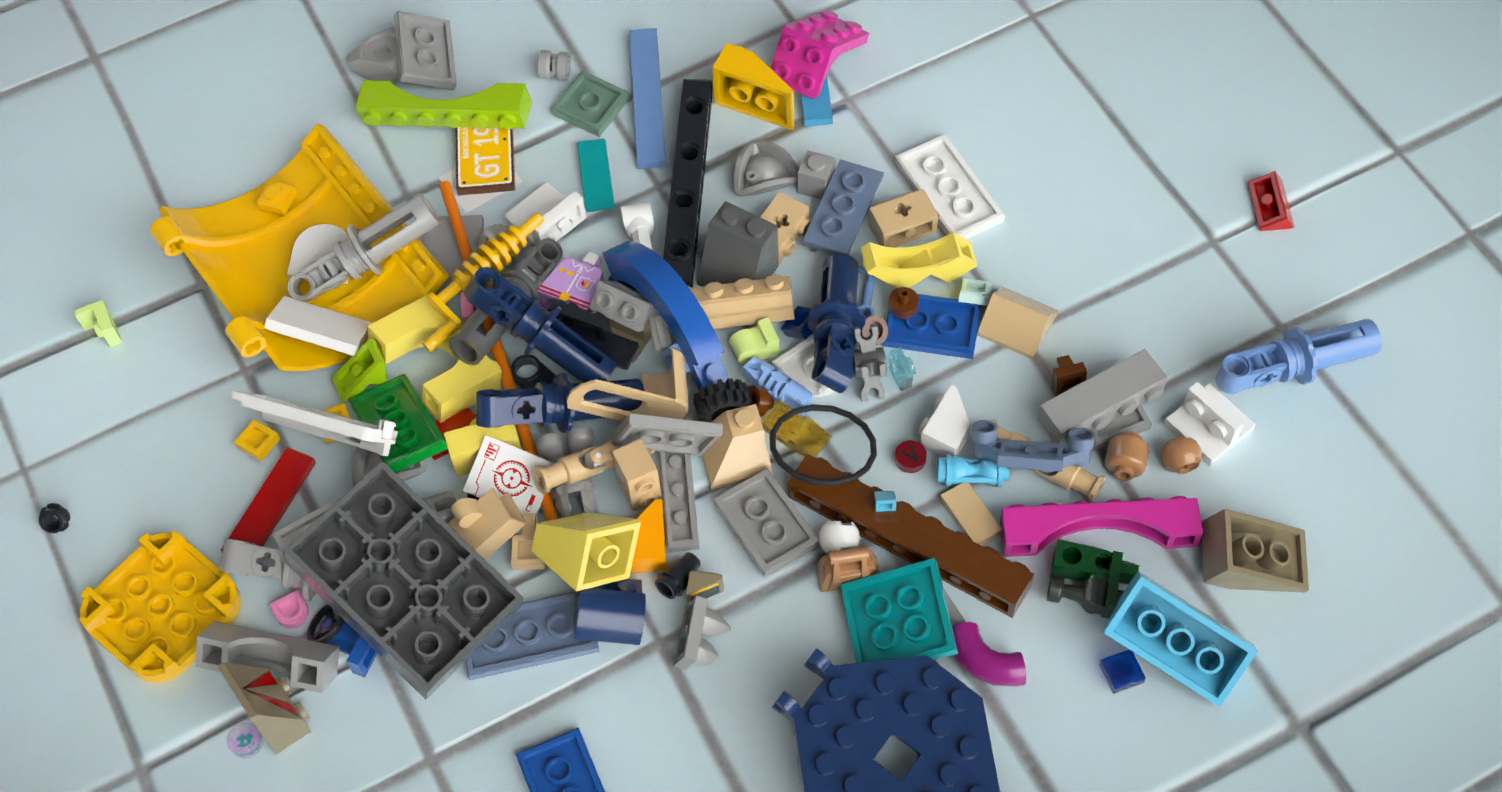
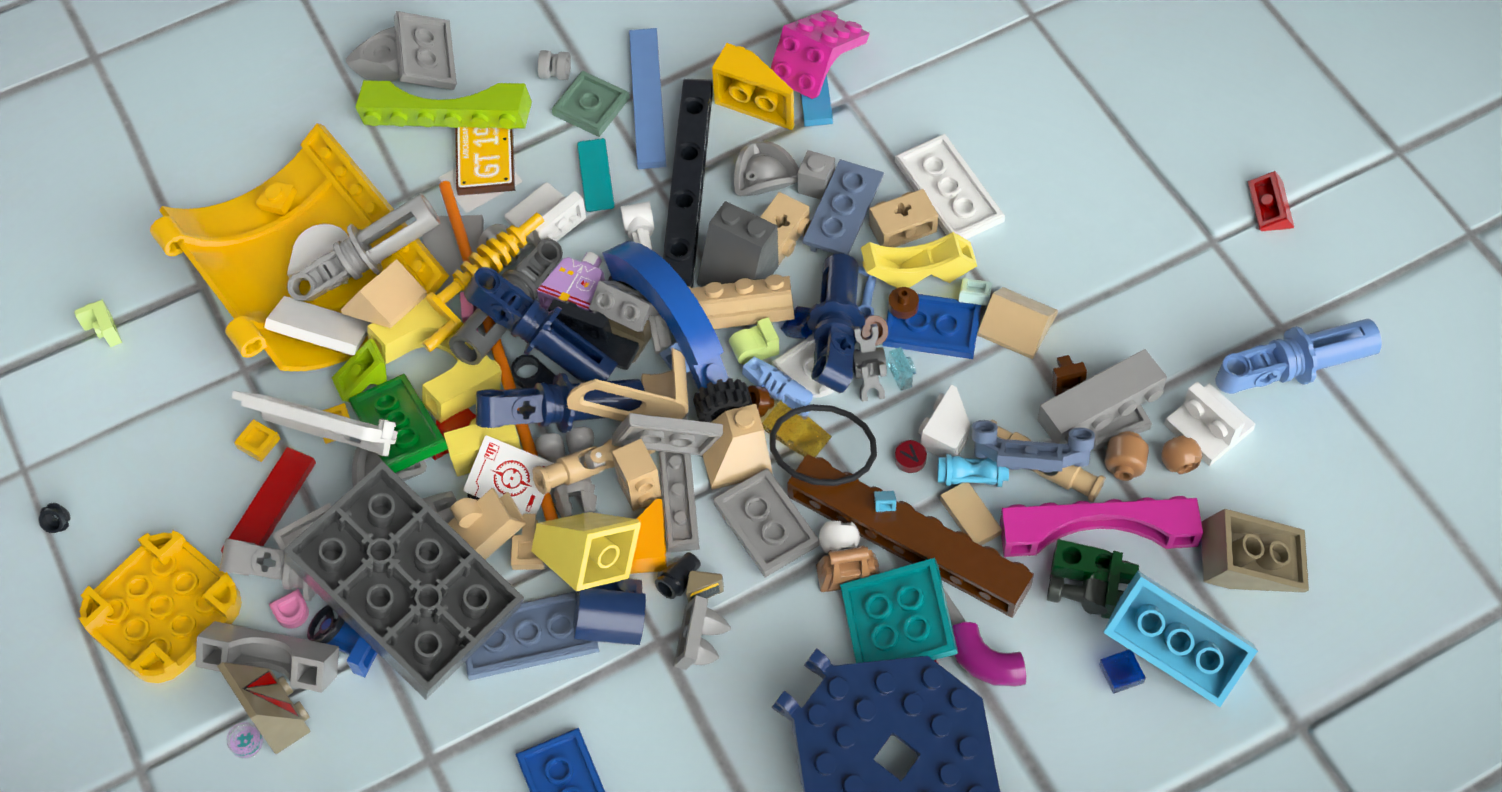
(386, 297): none -> tan slope

